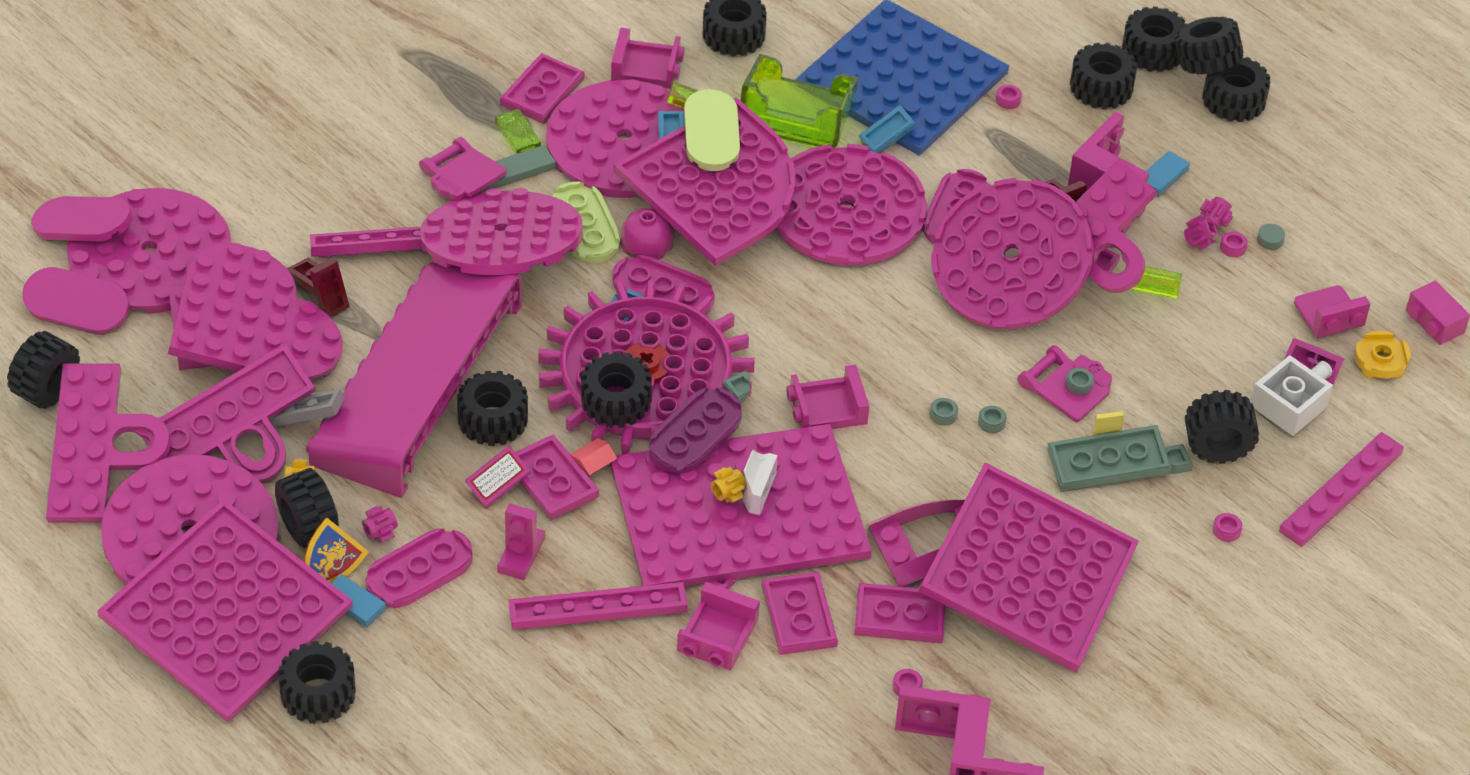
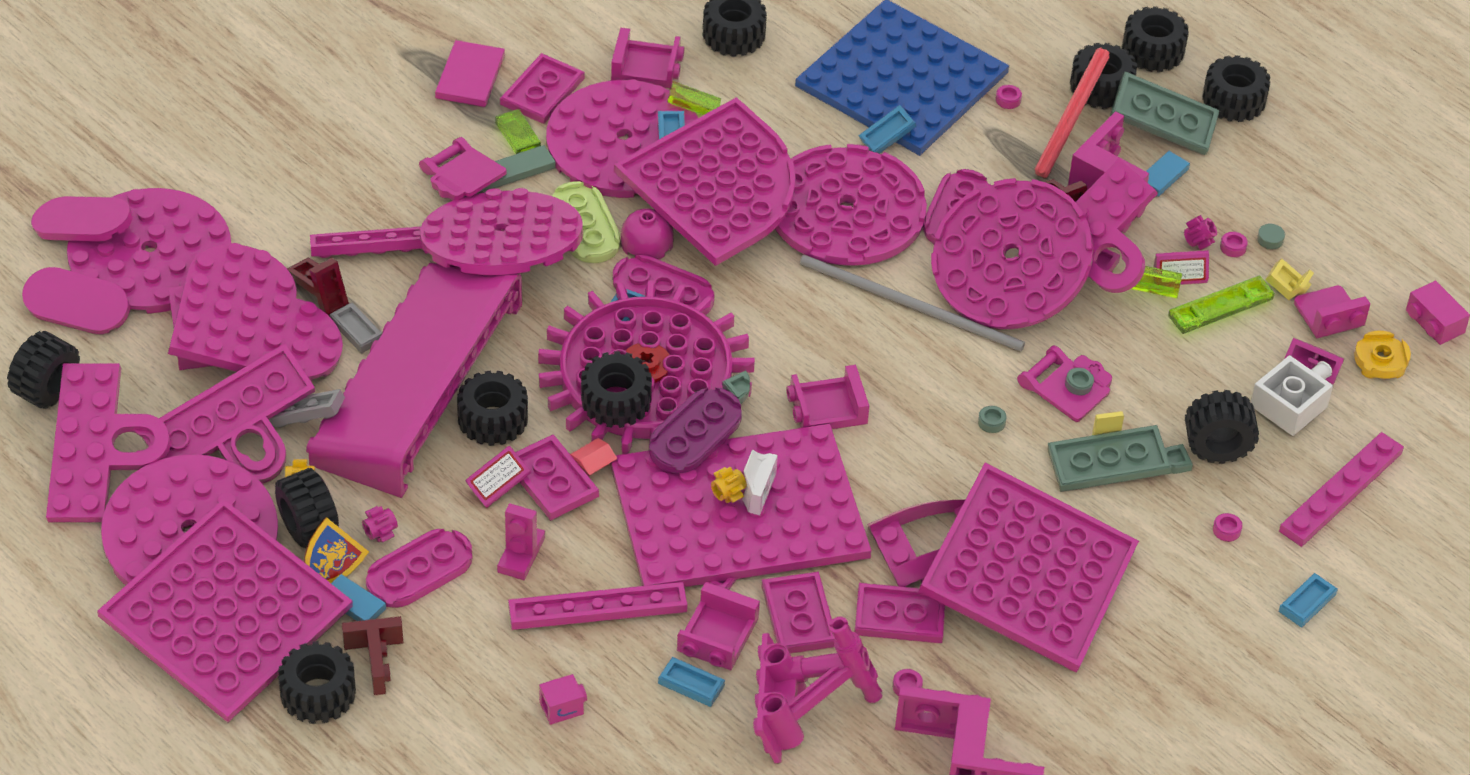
(356, 327): none -> light grey tile
(375, 636): none -> dark red bracket
(470, 73): none -> dark pink tile
(562, 699): none -> dark pink brick
(691, 681): none -> dark azure tile
(711, 129): yellowish green tile -> none
(783, 687): none -> dark pink plate
(796, 108): clear neon green windscreen -> none
(912, 303): none -> light grey piece
(943, 411): sand green tile -> none
(1072, 113): none -> coral axle
(1165, 113): none -> sand green tile
(1192, 265): none -> slope
(1209, 45): black tyre -> none
(1218, 211): dark pink gear -> none
(1221, 304): none -> clear neon green plate
(1288, 280): none -> light yellow bracket
(1308, 600): none -> dark azure tile

